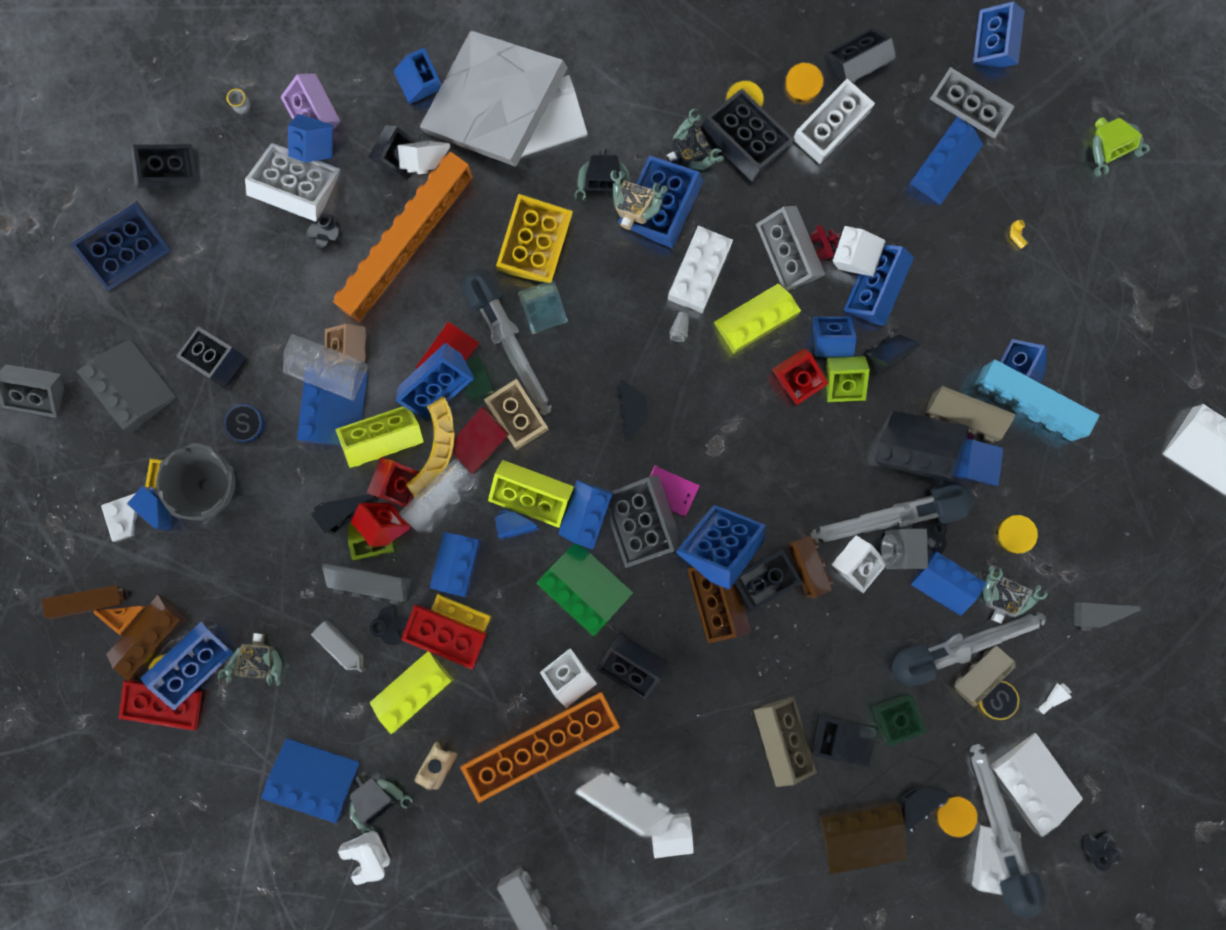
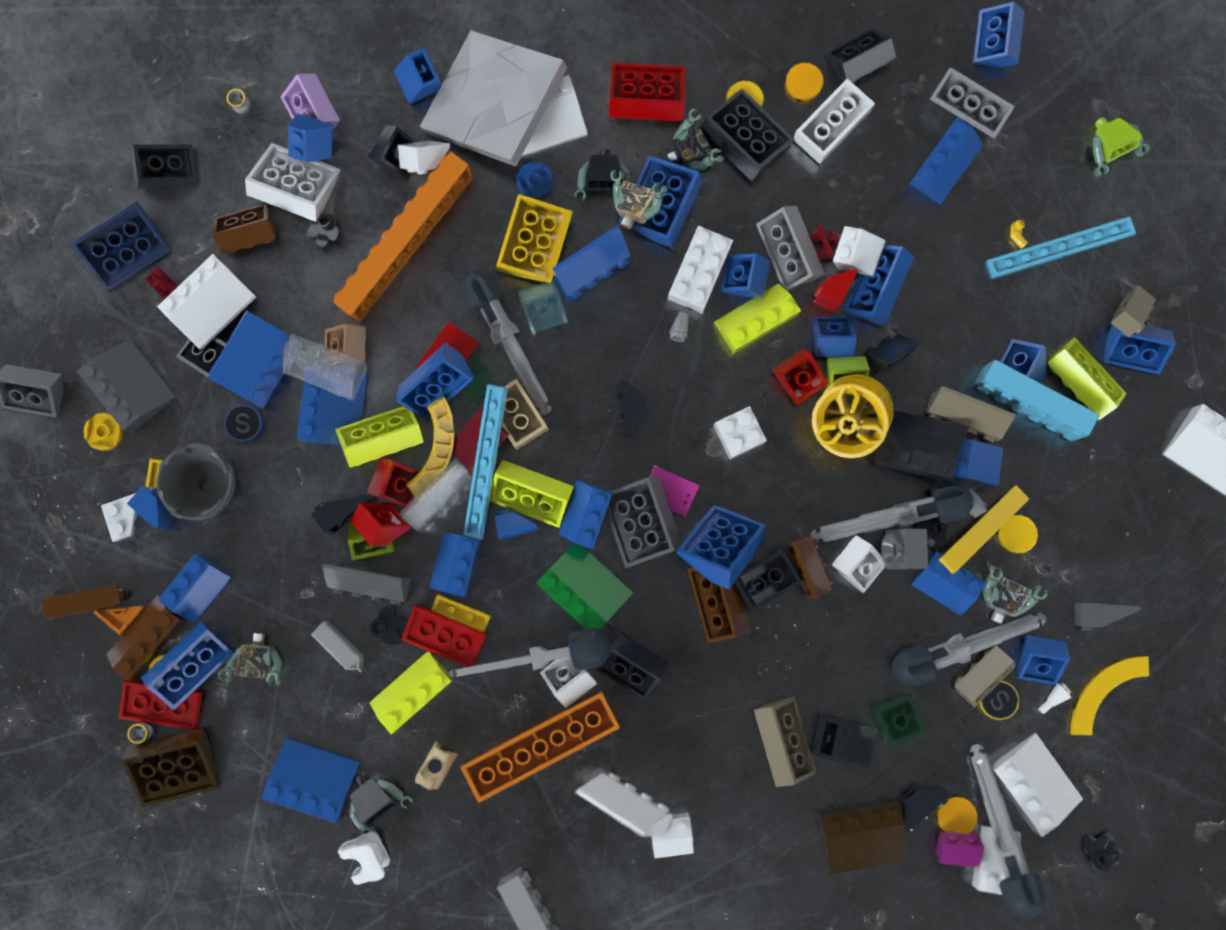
(103, 432): none -> yellow tile
(136, 732): none -> light grey wheel
(161, 282): none -> dark red hips
(171, 767): none -> dark brown slope
(194, 588): none -> blue slope
(206, 301): none -> white slope
(244, 229): none -> reddish brown slope
(251, 360): none -> blue slope
(485, 461): none -> medium azure tile
(535, 180): none -> blue tile
(585, 648): none -> piece
(592, 264): none -> blue slope
(647, 91): none -> red slope
(739, 432): none -> white brick
(745, 275): none -> blue slope
(832, 292): none -> red slope
(852, 416): none -> yellow wheel
(959, 849): none -> magenta brick
(979, 507): none -> light grey cone
(983, 529): none -> yellow tile
(1042, 660): none -> blue slope
(1061, 247): none -> medium azure tile
(1086, 378): none -> neon yellow slope
(1100, 686): none -> yellow tile
(1134, 311): none -> dark tan brick
(1141, 351): none -> blue slope

